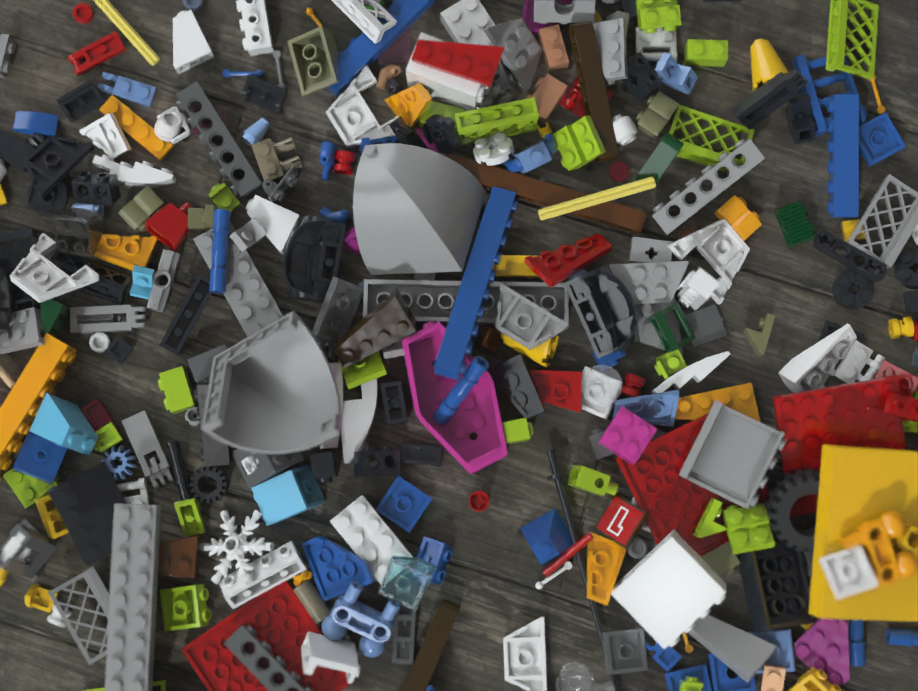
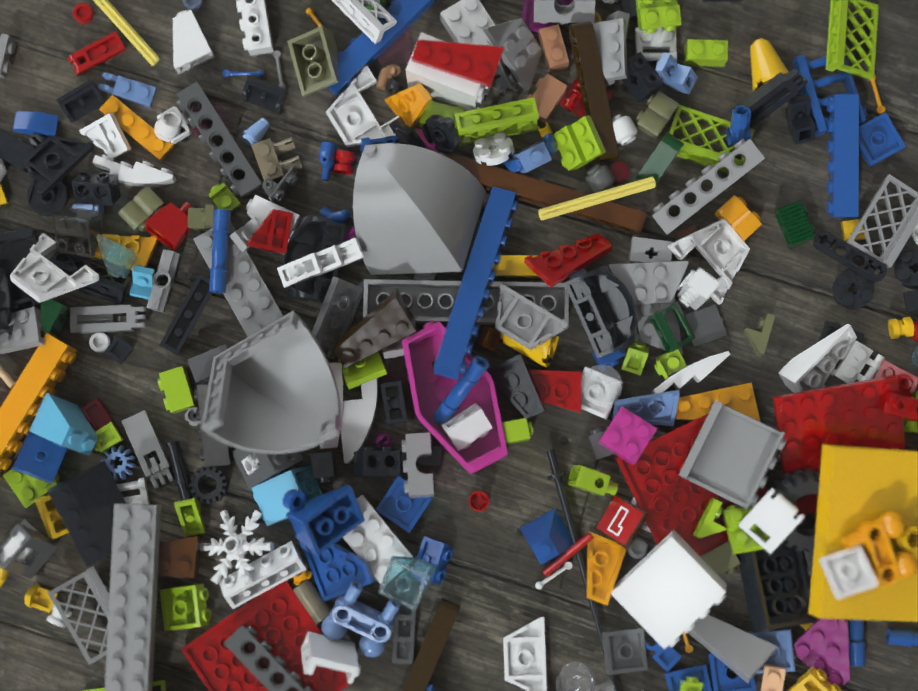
(116, 257): none -> clear light blue slope
(273, 232): none -> red wing
(320, 262): none -> white slope
(324, 518): none -> blue piece
(380, 437): none -> magenta hinge
(418, 484): none -> light grey arch
(467, 427): none -> white brick
(600, 178): none -> dark grey head
(632, 385): red wheel -> none
(635, 358): none -> lime bracket
(739, 125): none -> blue piece
(774, 518): none -> white container

